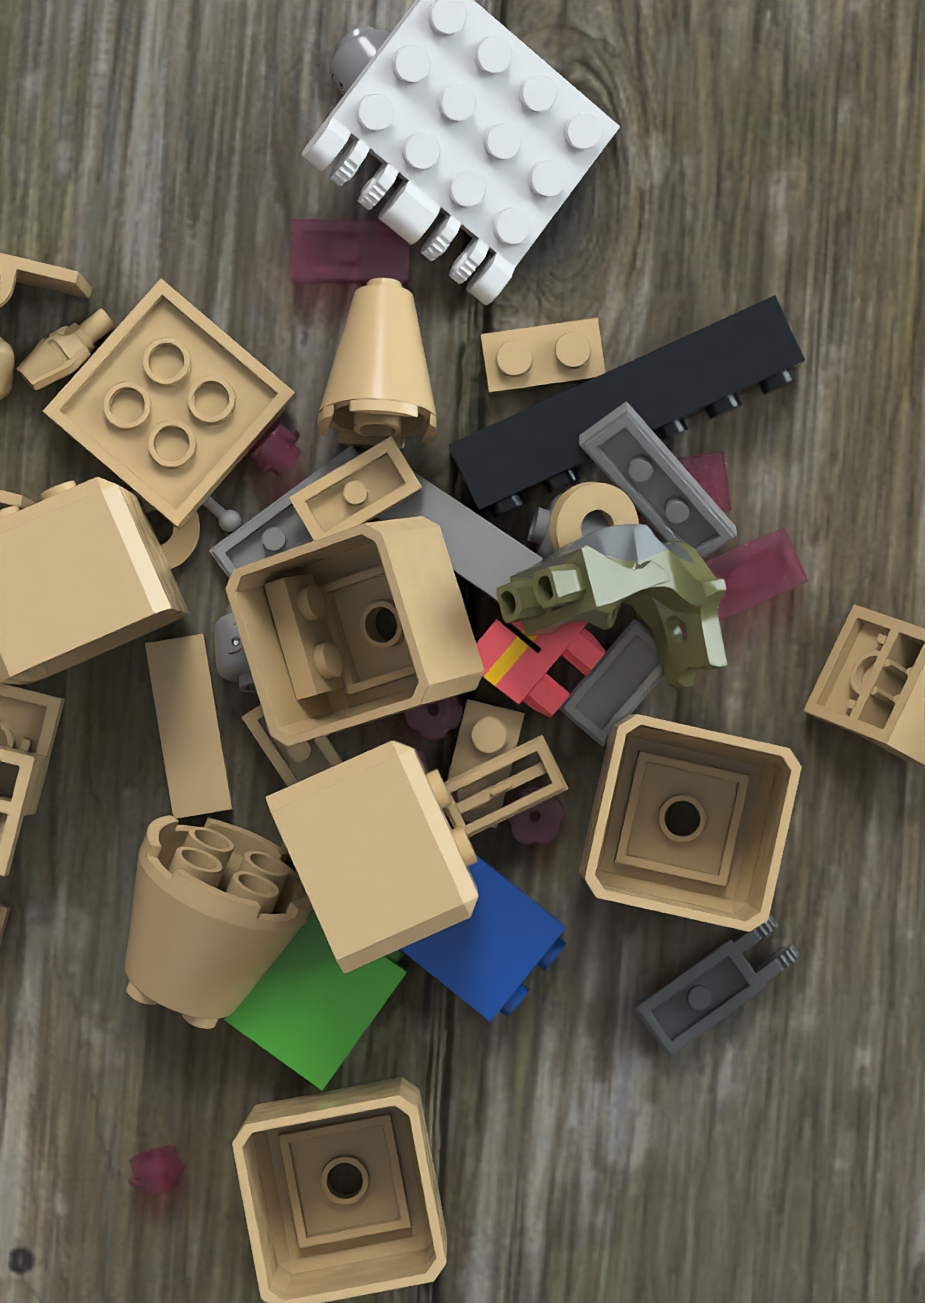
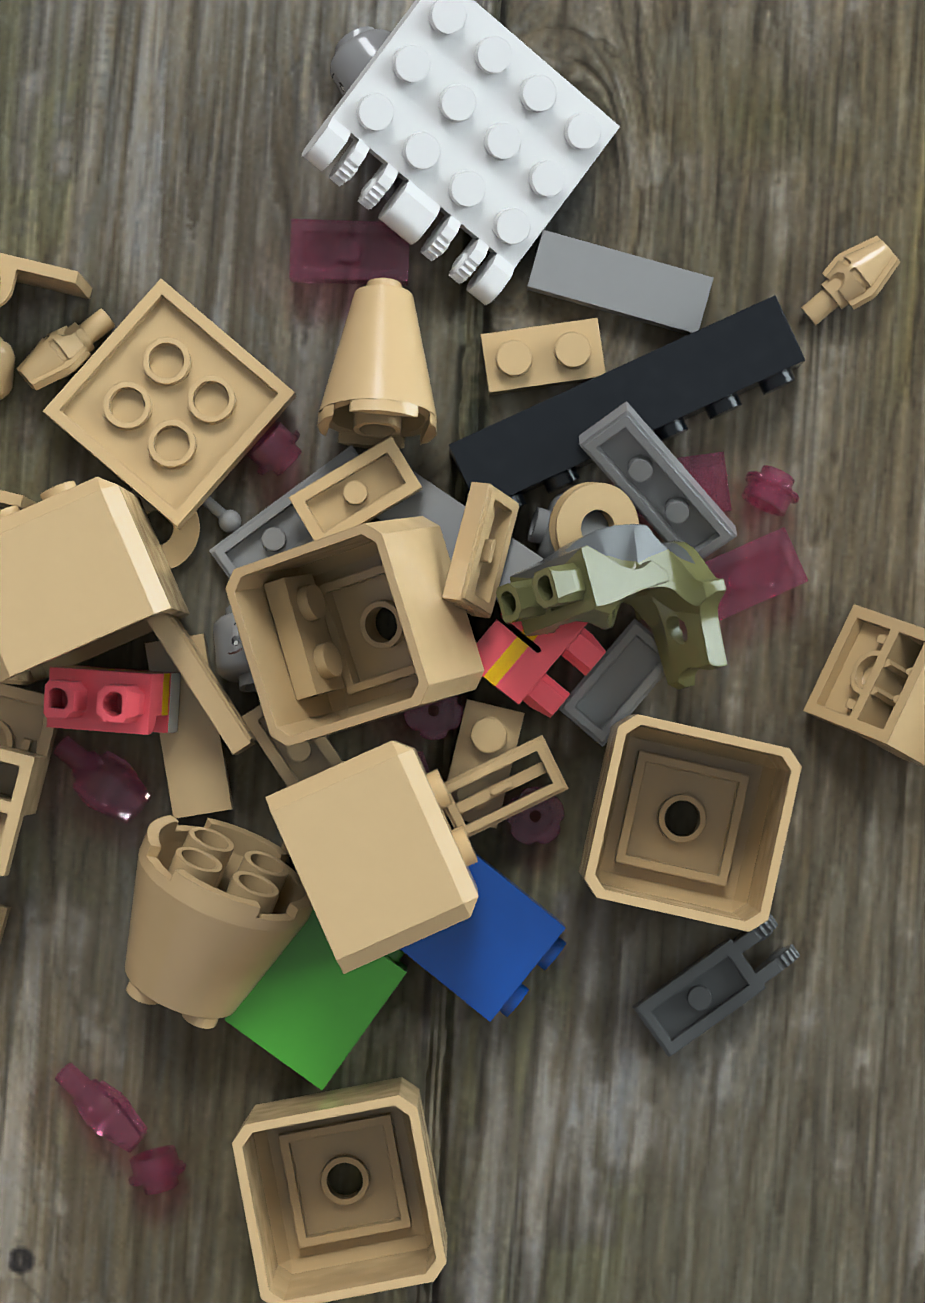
(103, 1108): none -> clear pink piece
(104, 781): none -> clear pink piece
(112, 700): none -> coral hips
(202, 682): none -> tan tile
(481, 550): none -> tan tile
(619, 283): none -> light grey tile
(770, 490): none -> clear pink plate
(853, 278): none -> tan piece

